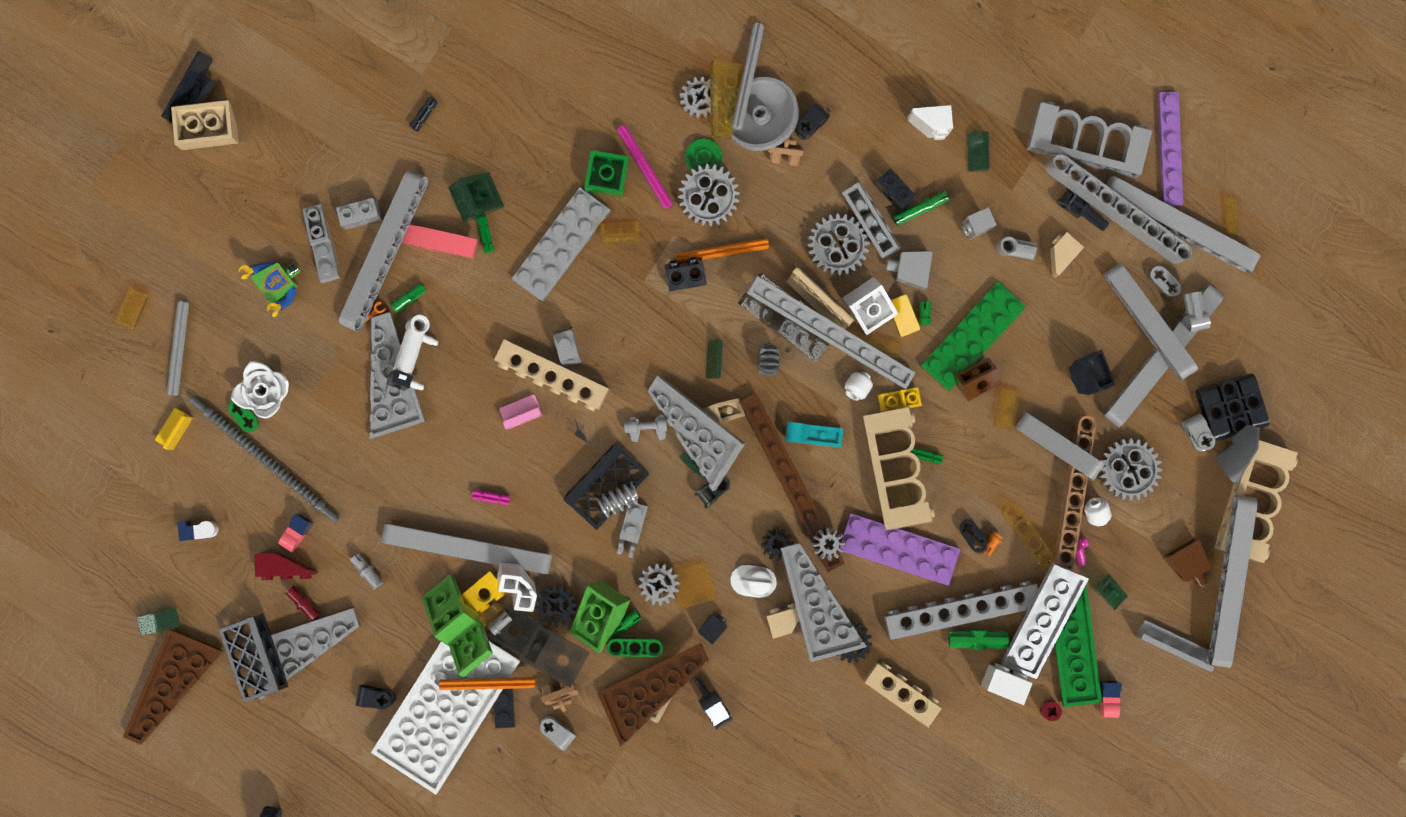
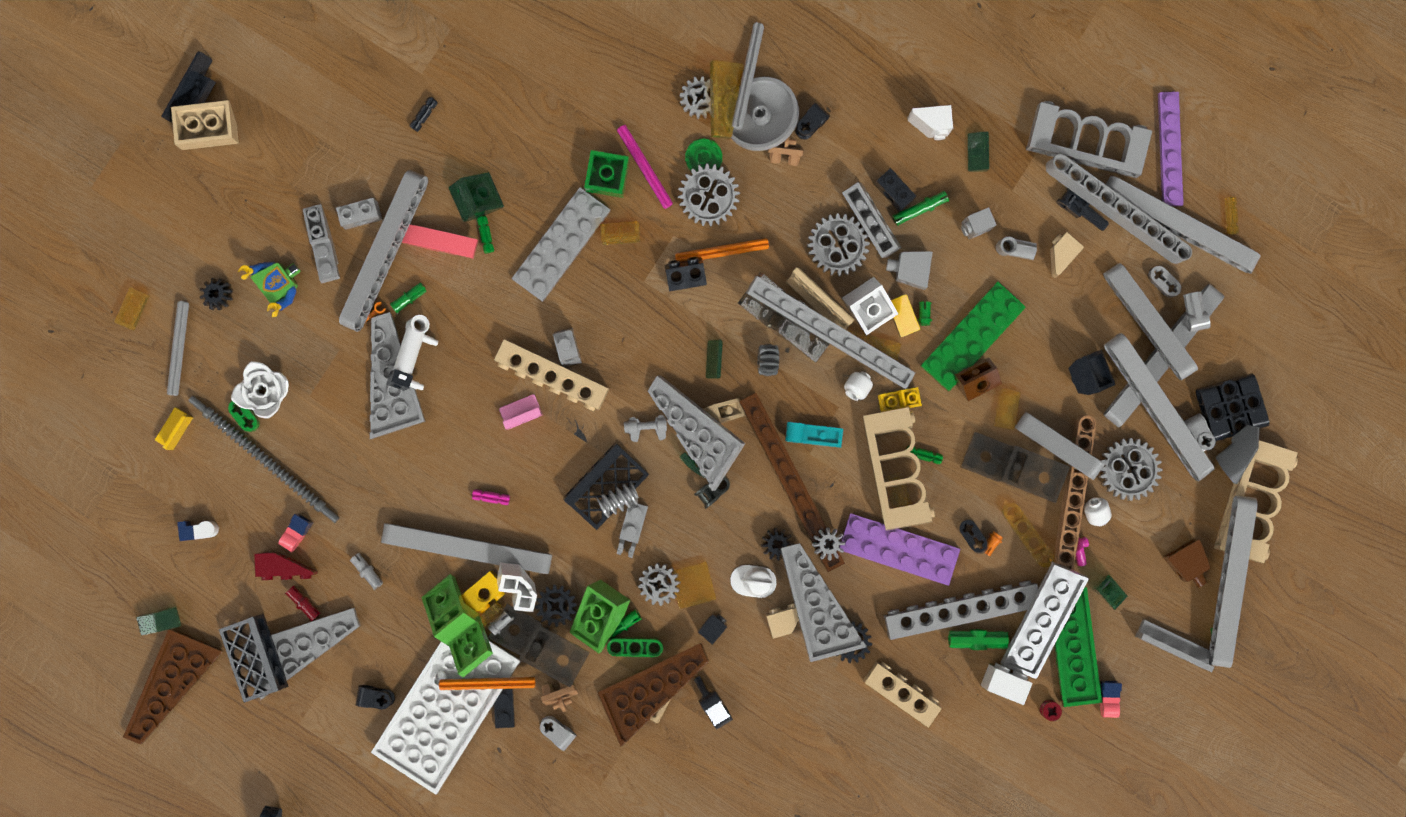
(208, 296): none -> black gear
(1015, 467): none -> clear smoke bracket
(1159, 406): none -> light grey beam

